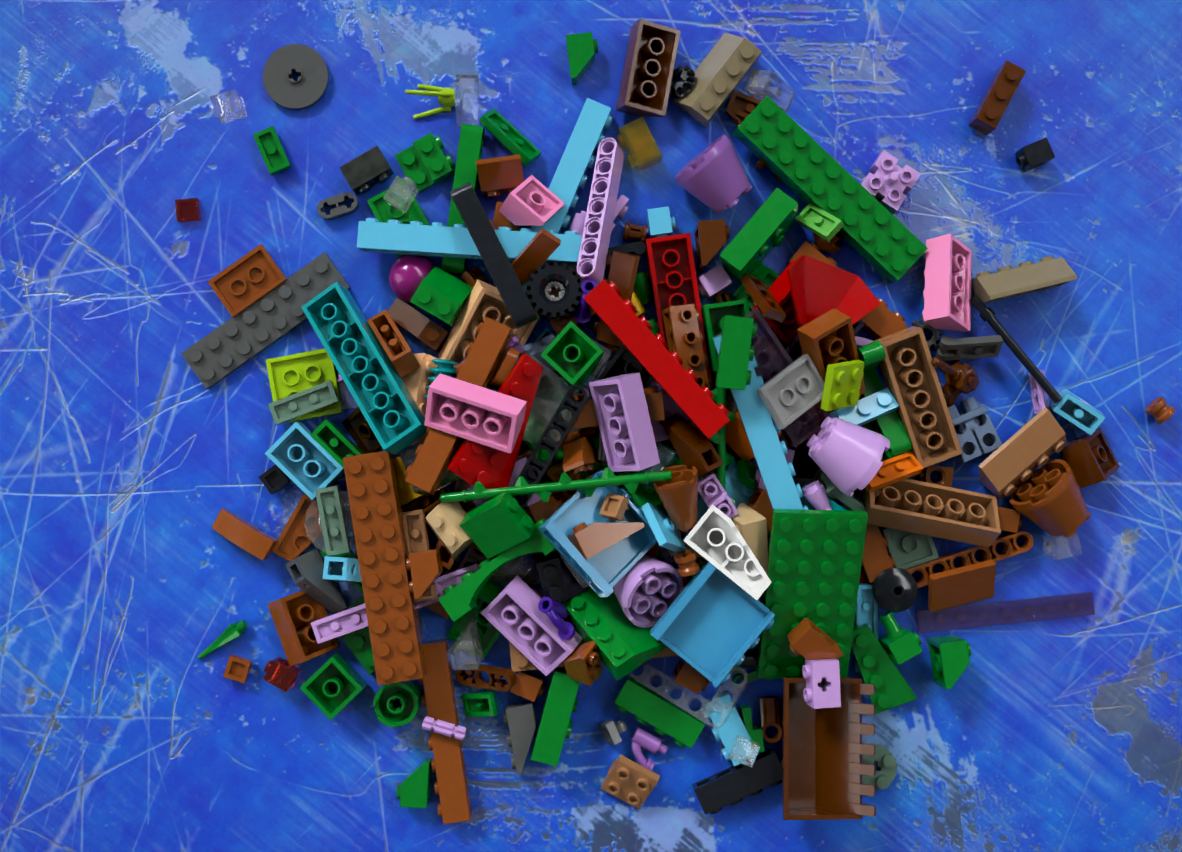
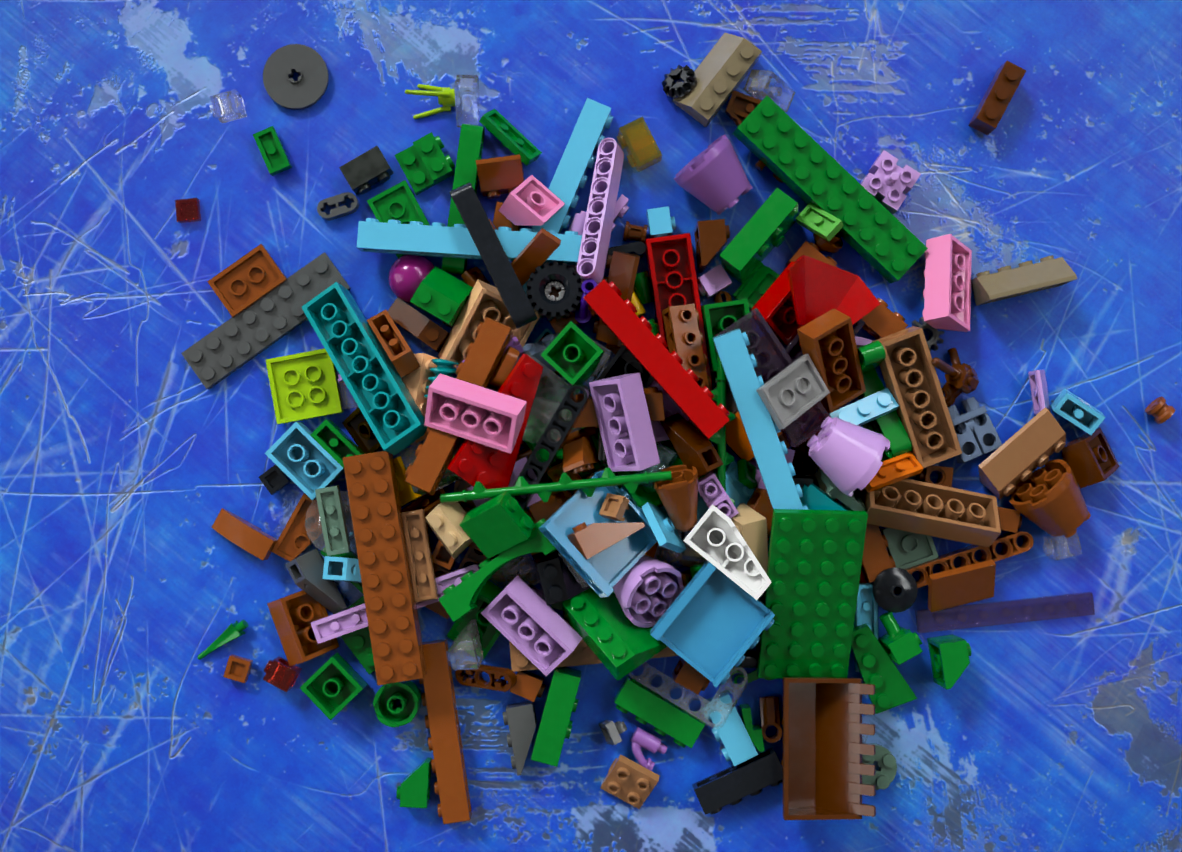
(303, 402): sand green plate -> none
(401, 193): clear brick -> none
(424, 569): dark orange slope -> none
(444, 728): lavender axle -> none
(481, 703): green slope -> none
(556, 612): dark purple plant -> none
(581, 54): green slope -> none
(584, 663): dark orange slope -> none
(648, 69): reddish brown slope -> none
(687, 563): dark orange wheel -> none
(735, 352): green brick -> none
(744, 751): clear slope -> none
(763, 298): reddish brown plate -> none
(812, 642): dark orange slope -> none
(817, 496): lavender cone -> none
(828, 692): lavender brick -> none
(842, 385): lime plate -> none
(969, 347): dark grey plate -> none
(987, 314): black bar -> none
(1034, 155): black brick -> none

